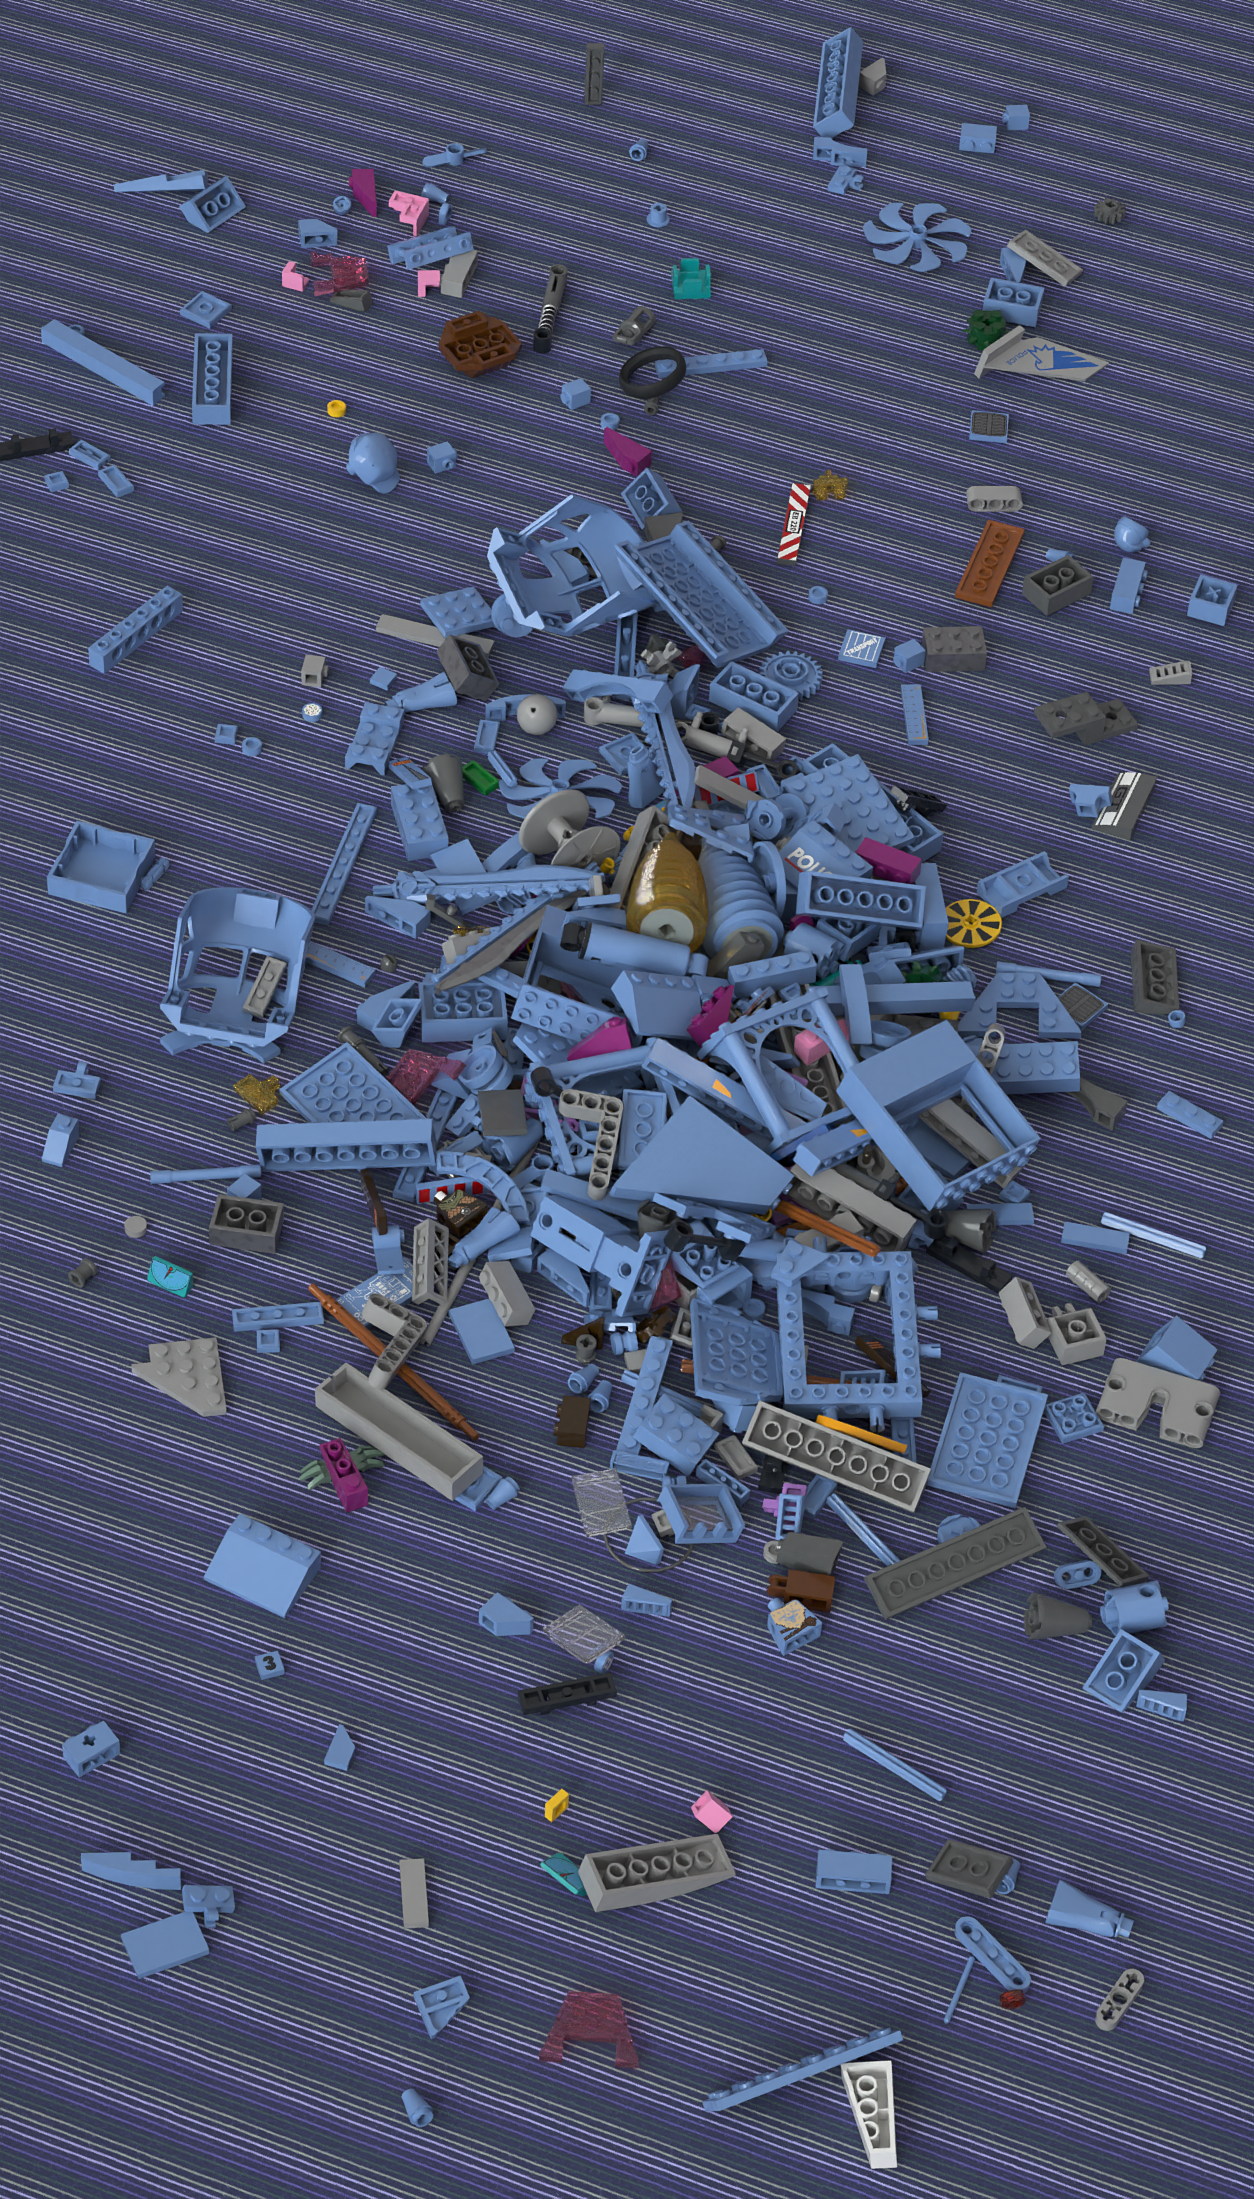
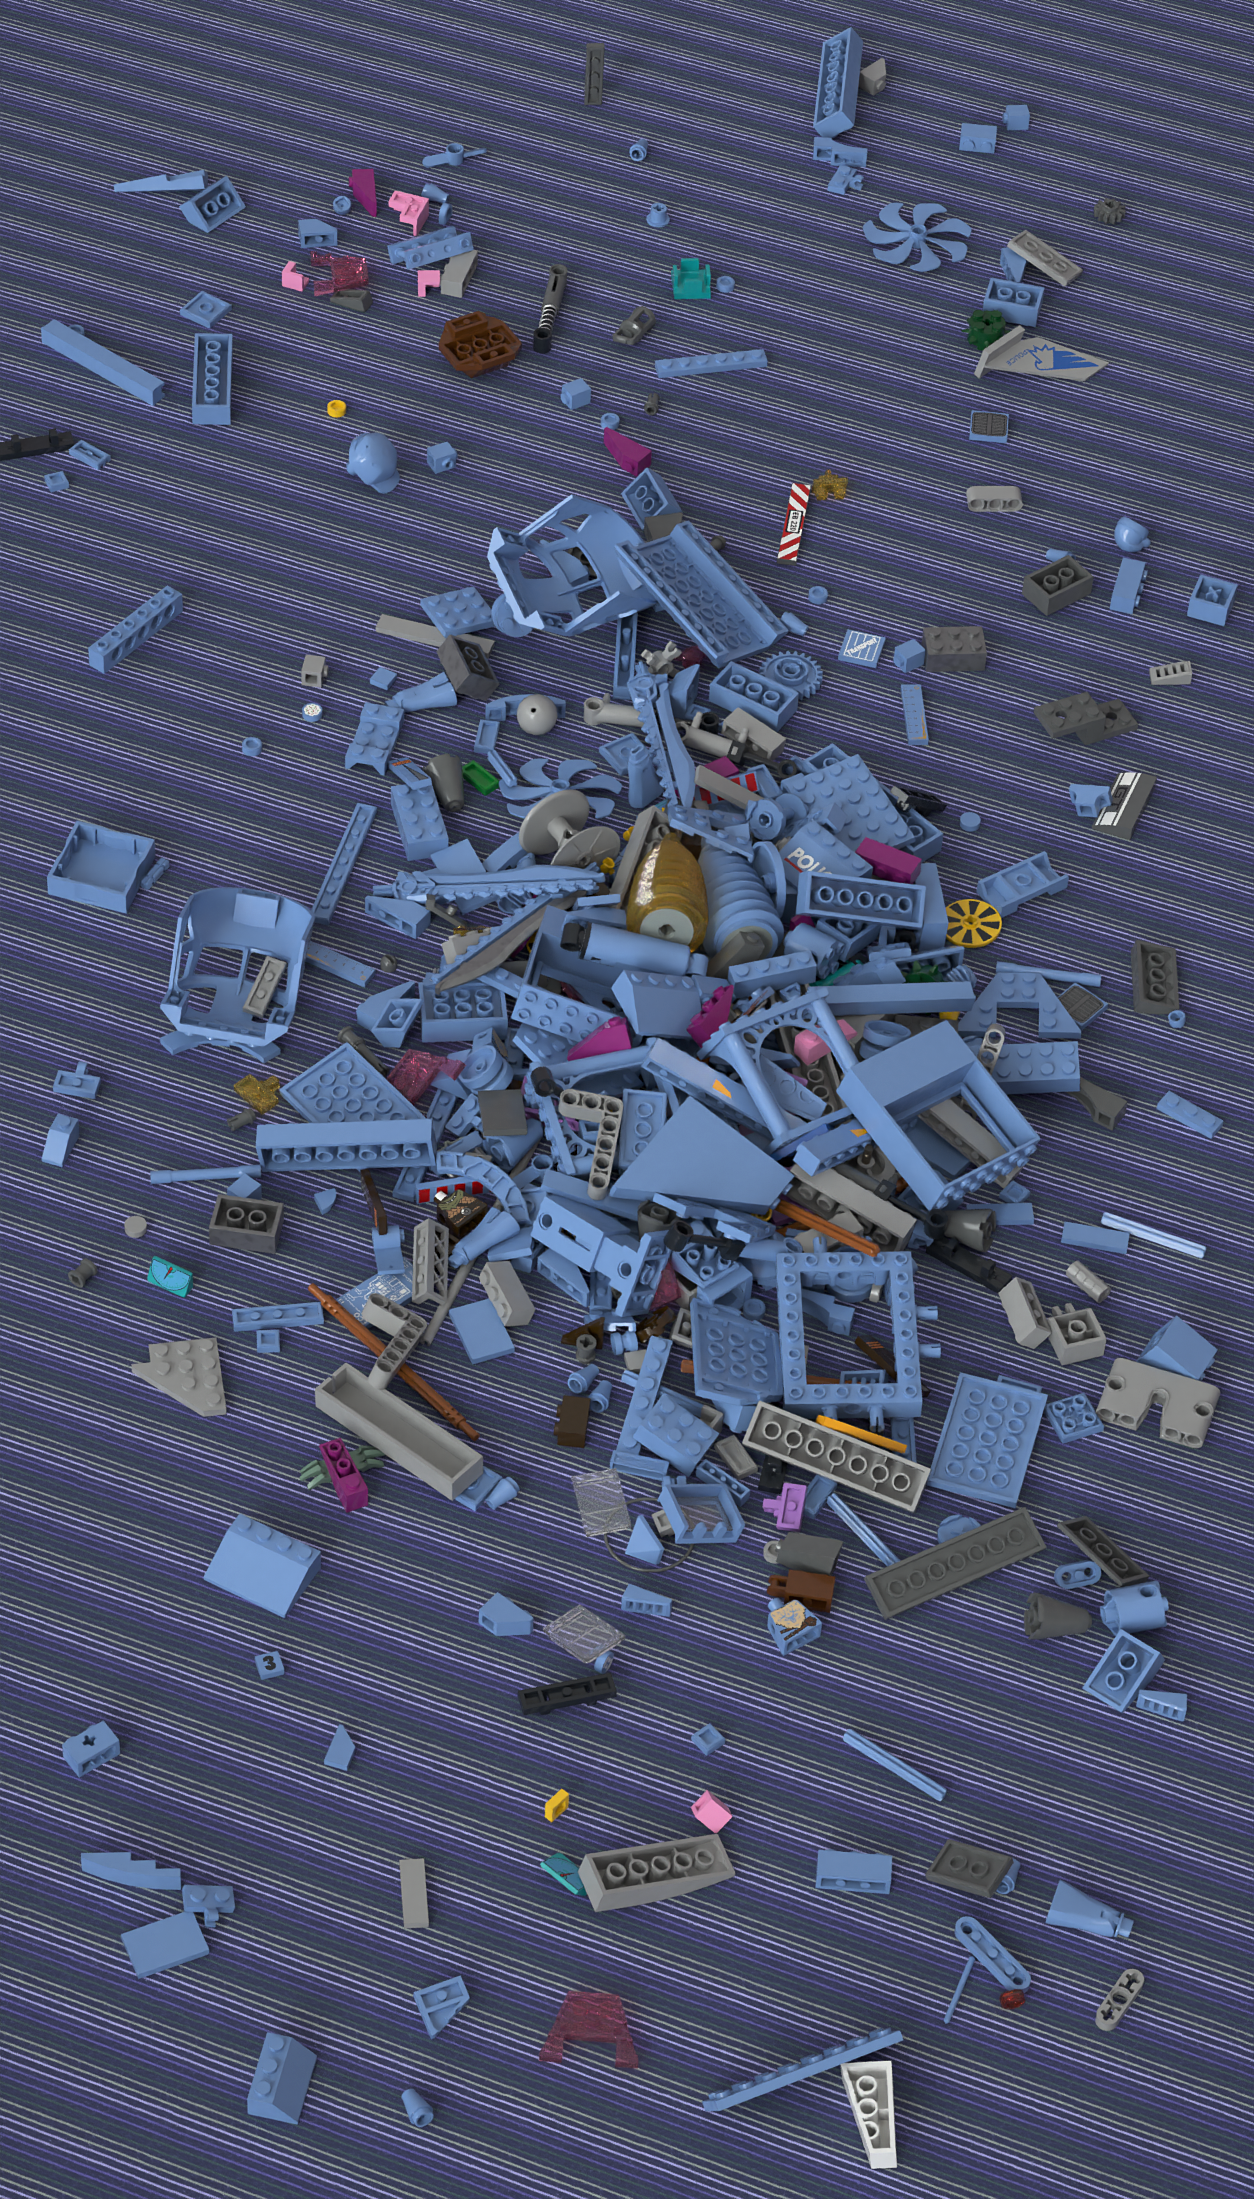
(116, 481): medium blue tile -> none
(226, 734): medium blue tile -> none
(281, 2079): none -> medium blue slope
(325, 1200): none -> medium blue tile
(586, 684): medium blue arch -> none
(595, 886): light grey tile -> none
(656, 643): dark grey tile -> none
(658, 388): black tyre -> none
(708, 1739): none -> medium blue tile
(725, 284): none -> medium blue tile
(783, 1499): medium blue slope -> none
(794, 624): none -> medium blue cone
(797, 1262): medium blue wing -> none
(855, 1004): medium blue slope -> none
(970, 821): none -> medium blue tile
(989, 563): dark orange plate -> none

